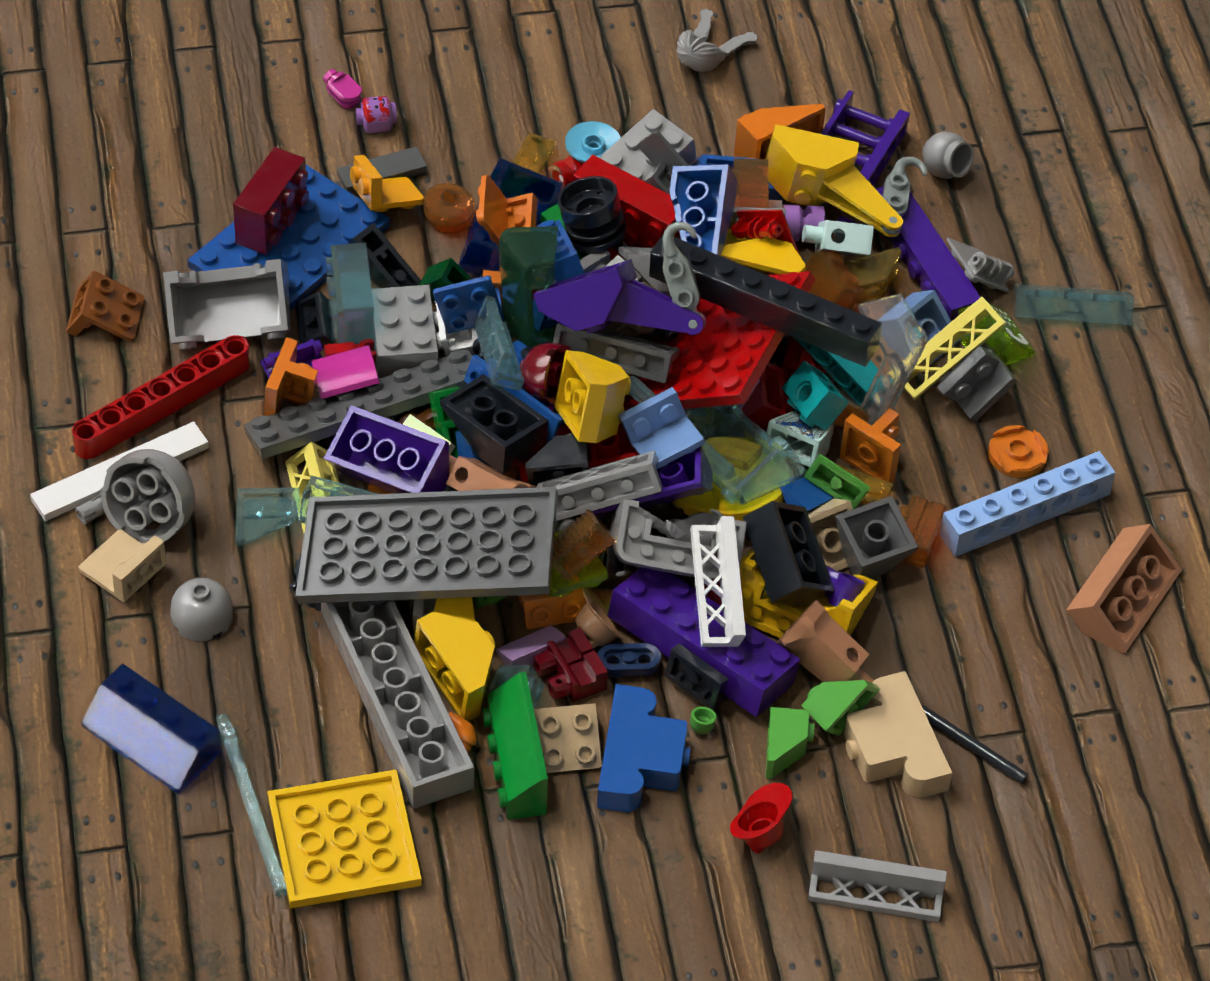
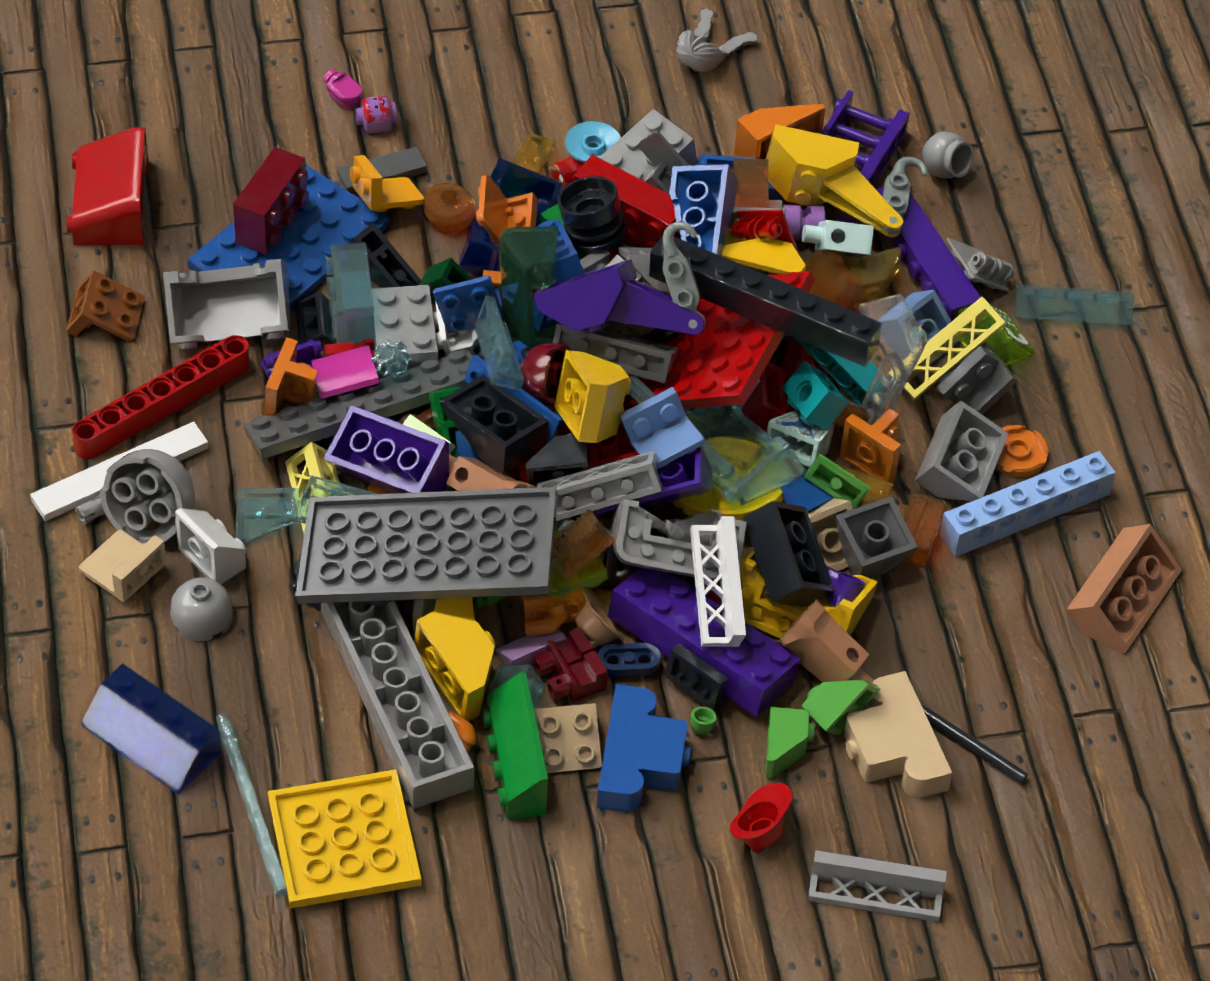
(109, 190): none -> red windscreen
(209, 545): none -> white slope
(391, 358): none -> clear light blue gear
(550, 624): none -> orange arm
(961, 455): none -> light grey slope

